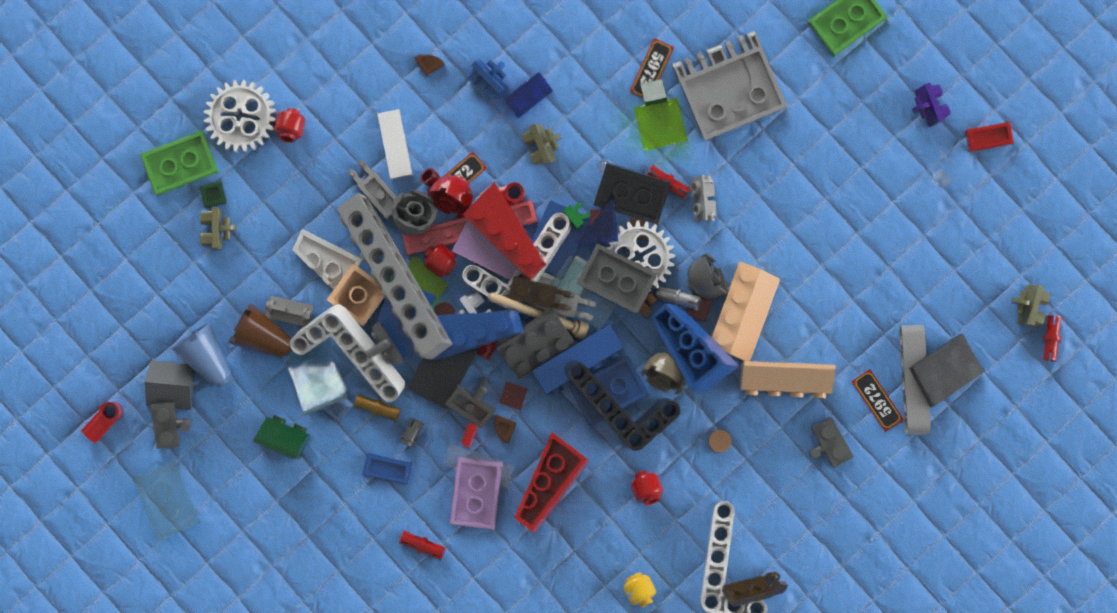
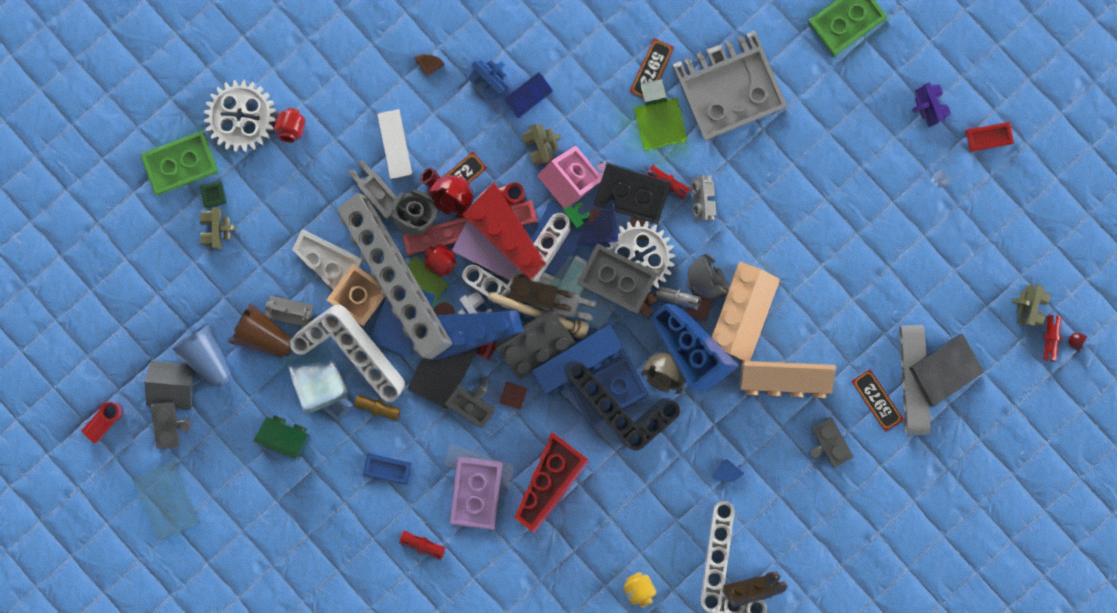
(384, 342): dark grey plate -> none
(411, 433): dark grey pin -> none
(469, 435): red tile -> none
(504, 428): reddish brown tile -> none
(570, 177): none -> bright pink slope
(646, 488): red head -> none
(719, 441): medium nougat tile -> none
(728, 472): none -> blue tile
(1077, 340): none -> dark red hinge

